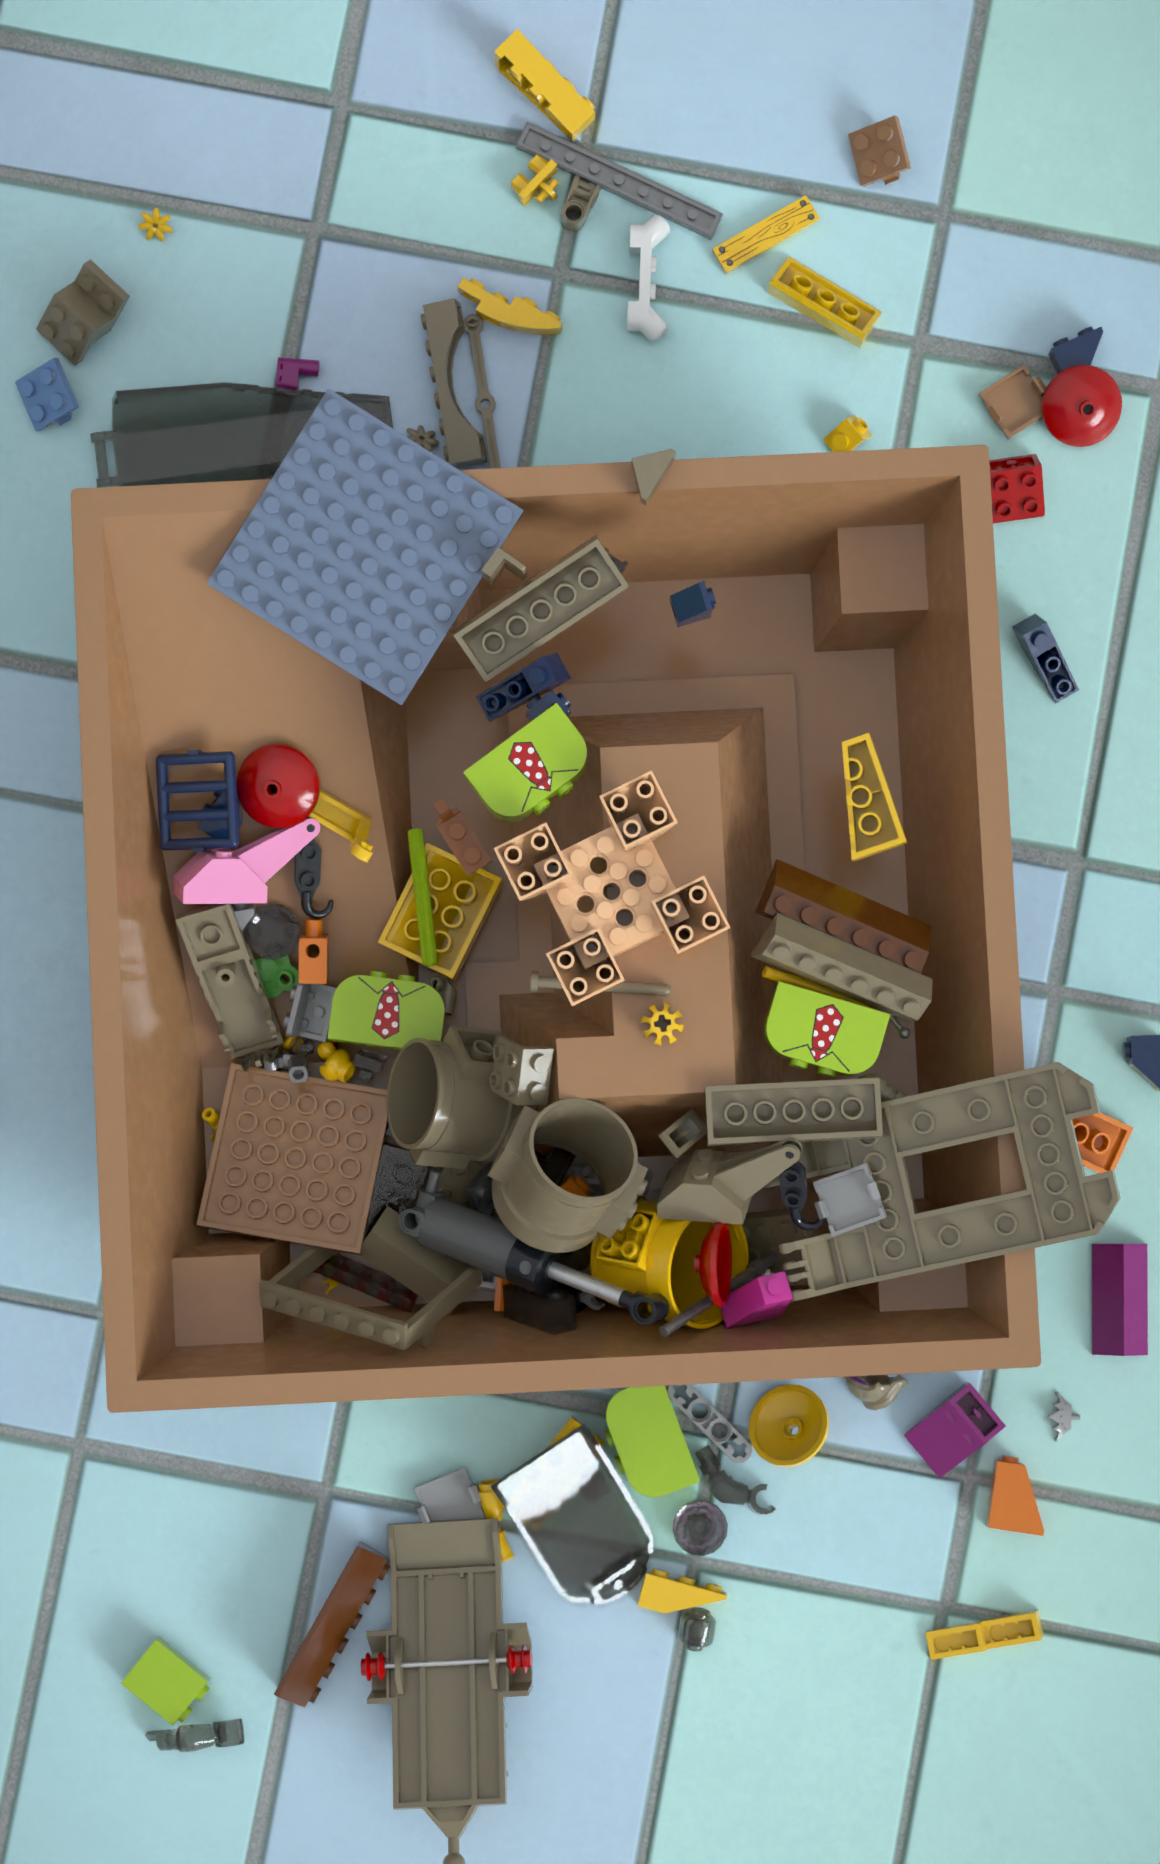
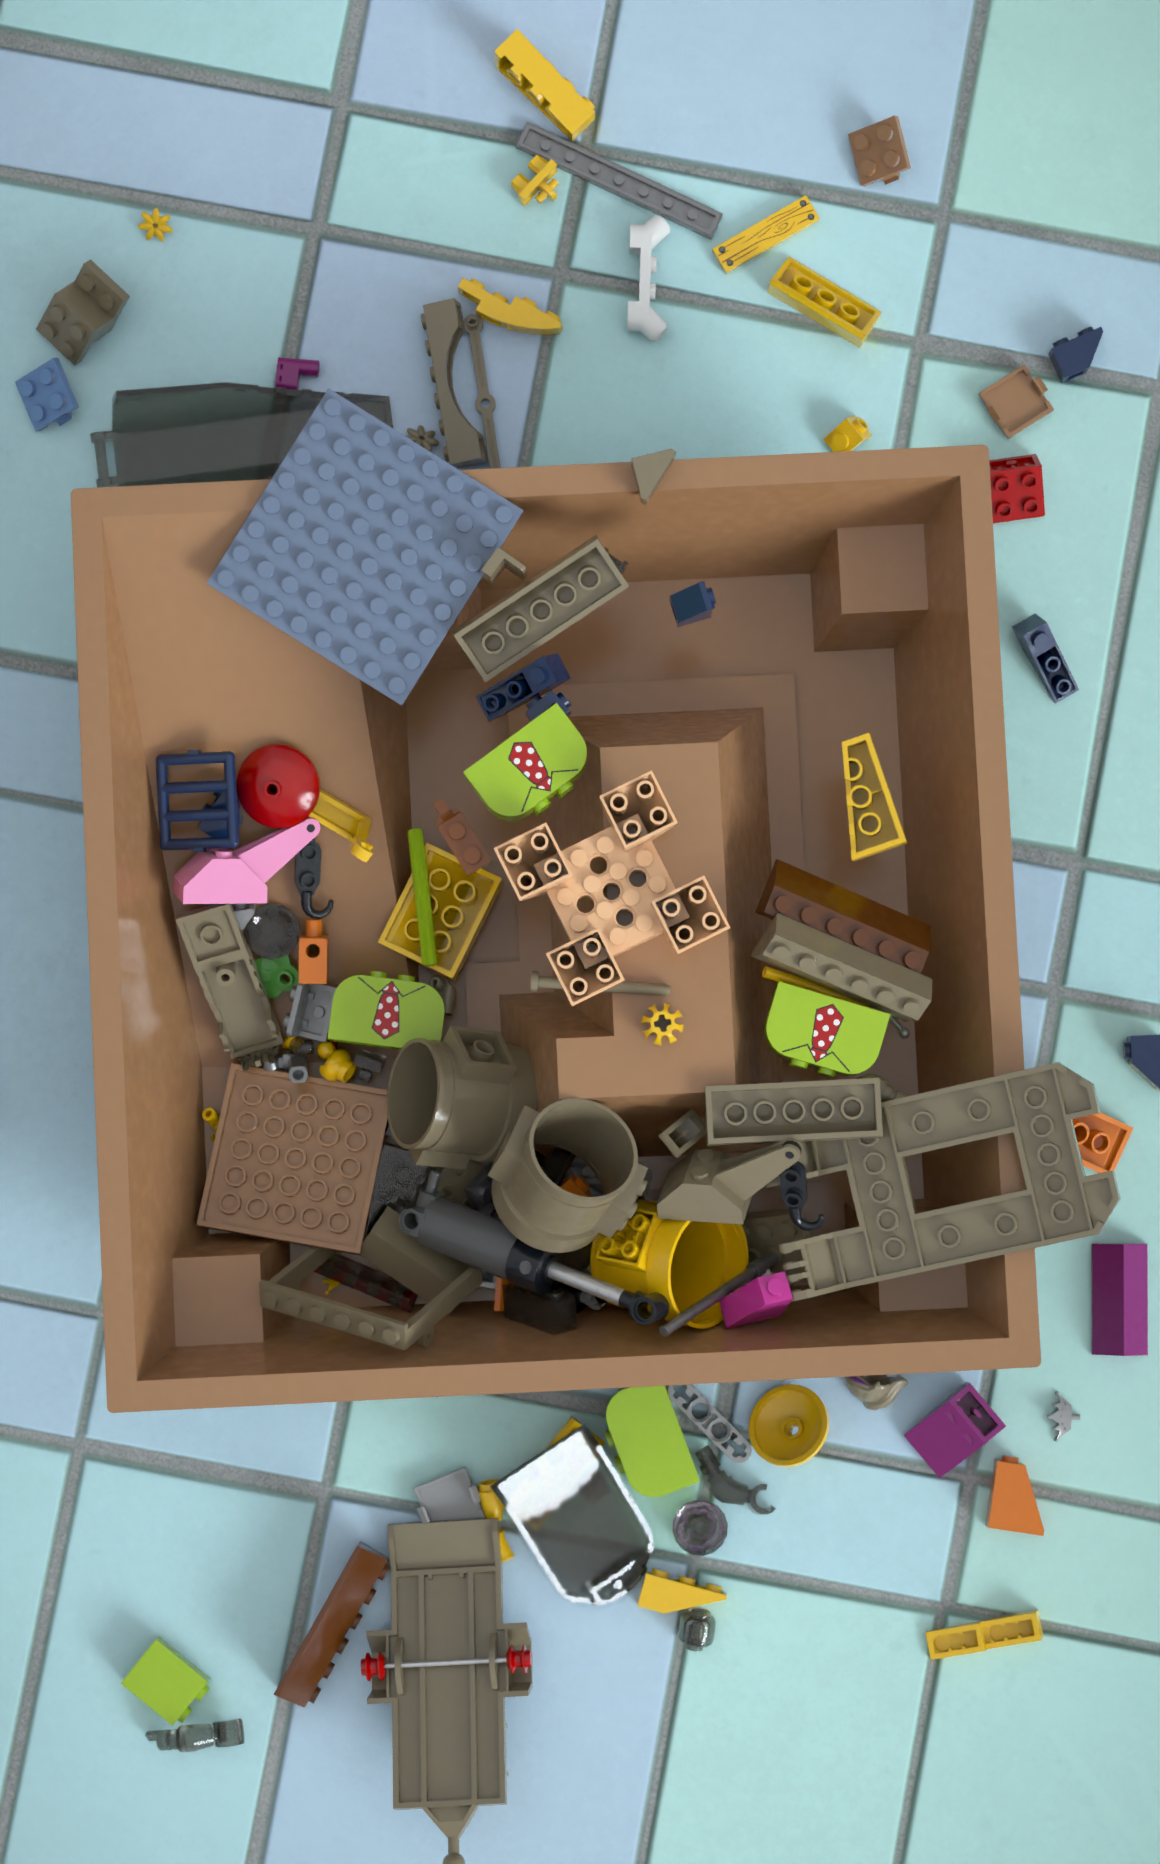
(521, 1072): dark tan bracket -> none
(579, 199): dark tan piece -> none
(716, 1264): red dish -> none
(849, 1200): light grey piece -> none
(1068, 395): red dish -> none

